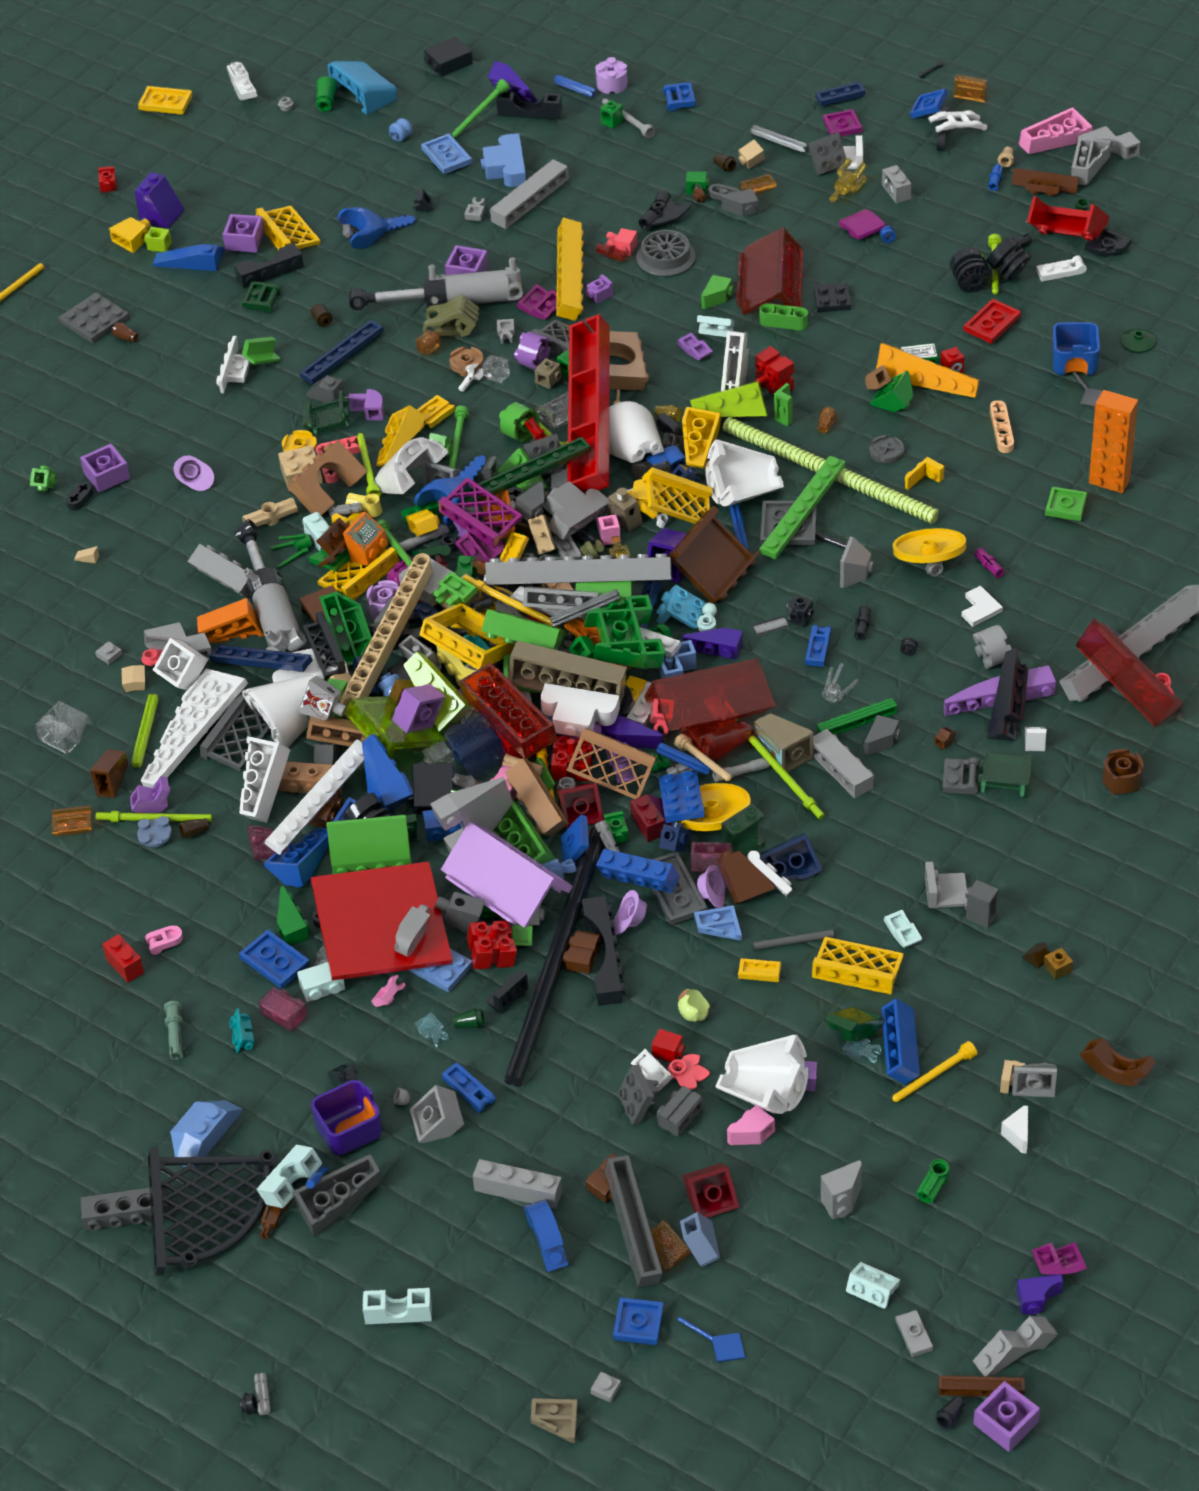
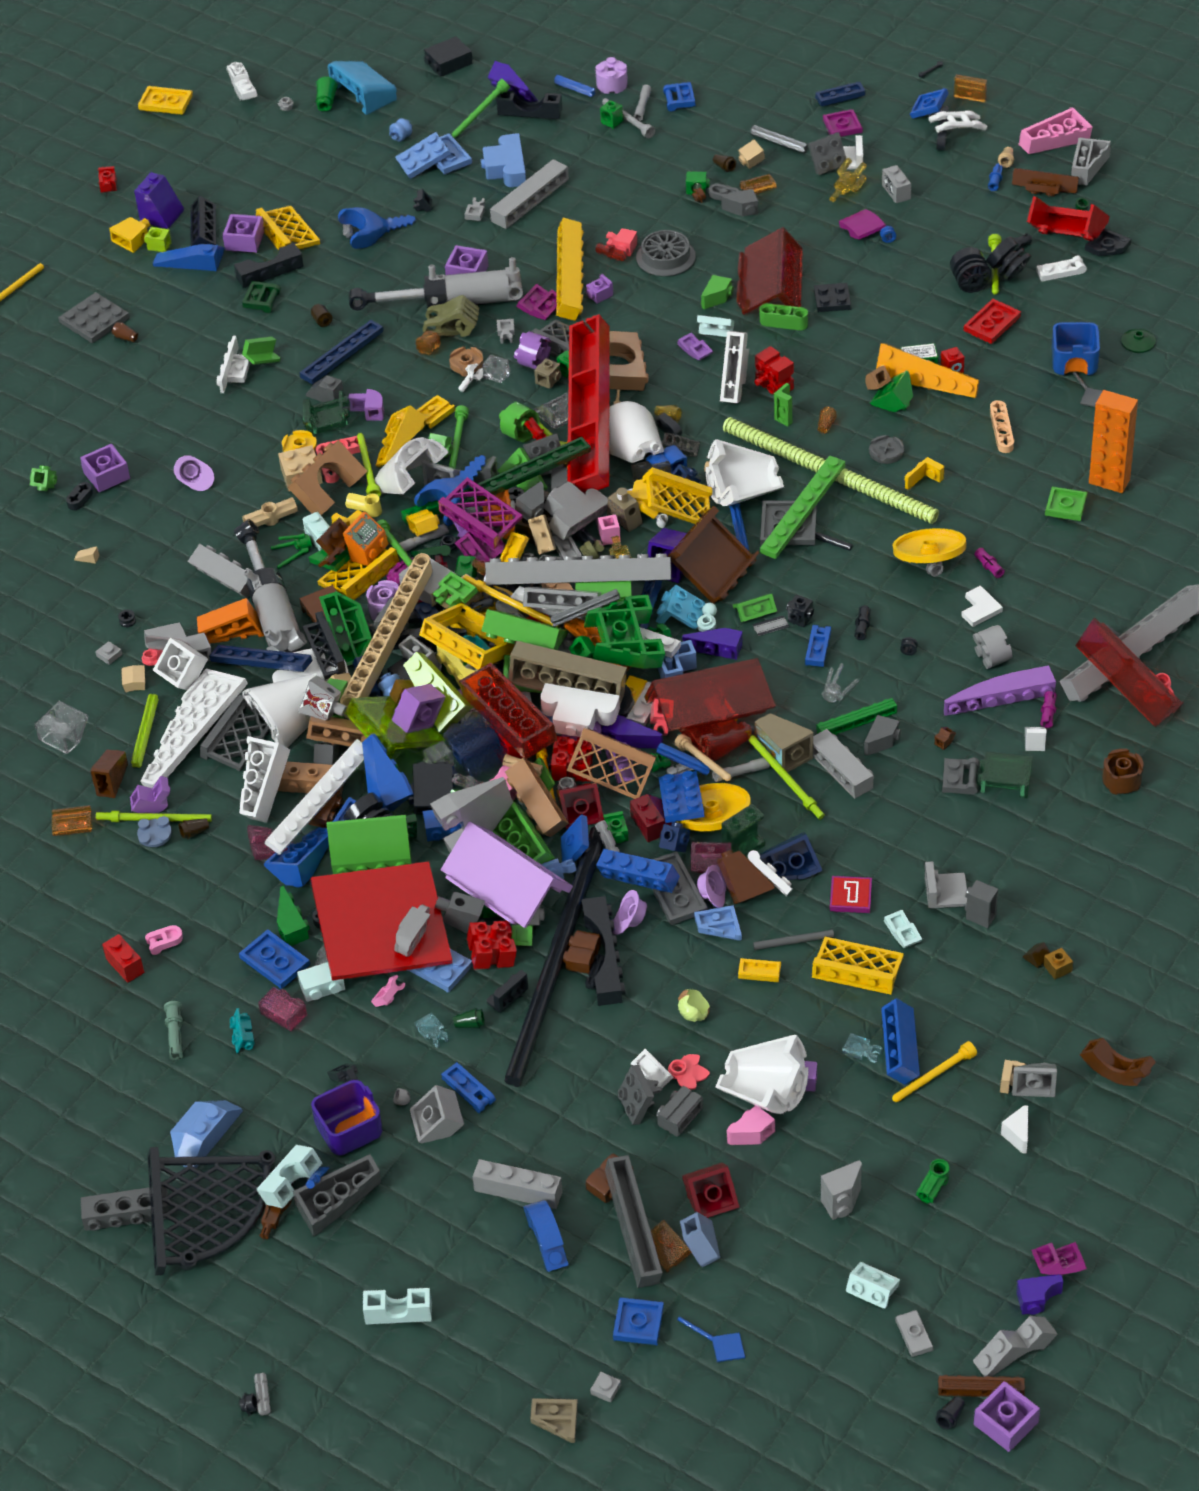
(127, 622): none -> black bush
(199, 220): none -> black fence
(345, 509): light grey axle -> none
(422, 155): none -> medium blue plate
(595, 968): none -> black axle
(644, 96): none -> light grey piece
(662, 211): black pin -> none
(667, 1046): red brick -> none
(699, 433): yellow wedge -> none
(734, 402): lime wedge -> none
(755, 607): none -> bright green panel
(850, 894): none -> red tile
(854, 564): light grey slope -> none
(854, 1023): dark green slope -> none
(1009, 698): black wedge -> none
(1048, 709): none -> magenta pin
(1124, 145): light grey arch -> none

